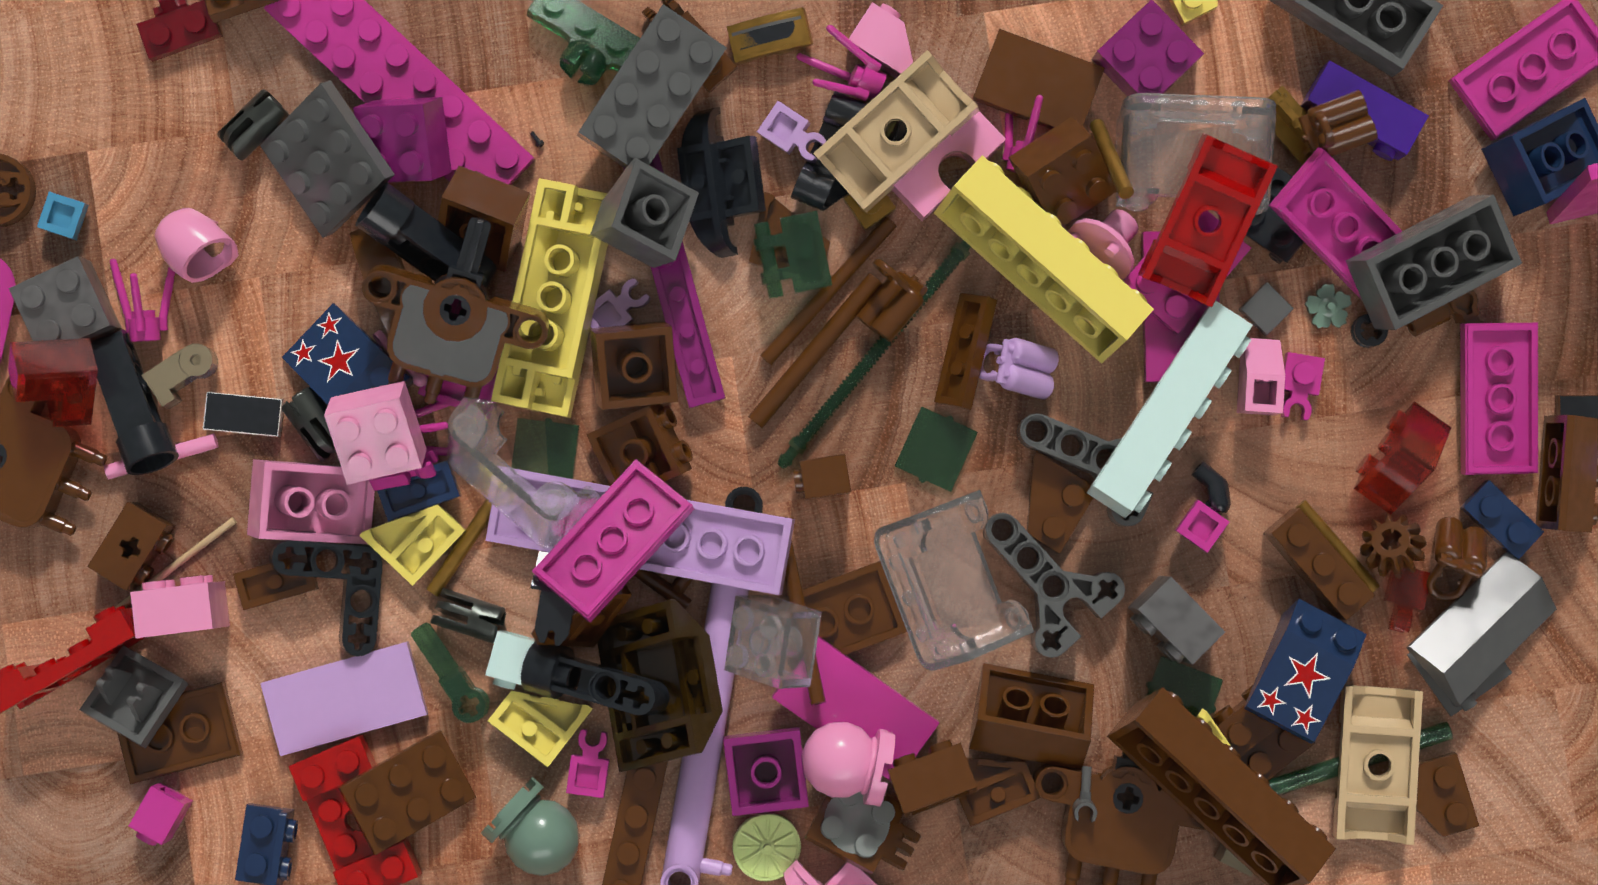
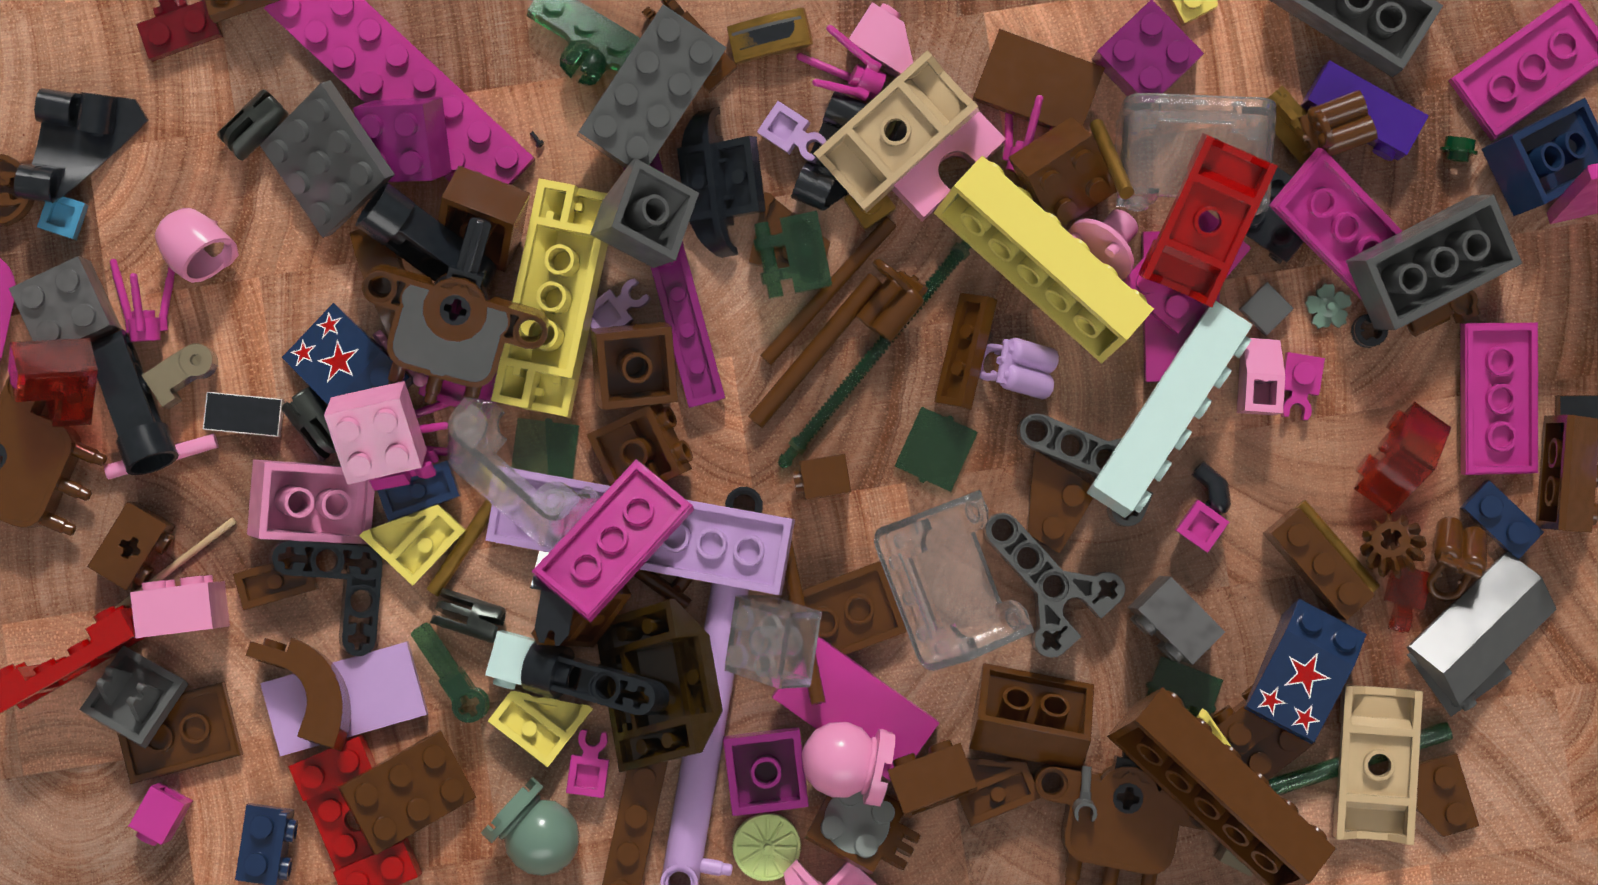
(74, 140): none -> black panel
(327, 695): none -> reddish brown arch
(1459, 148): none -> dark green plate

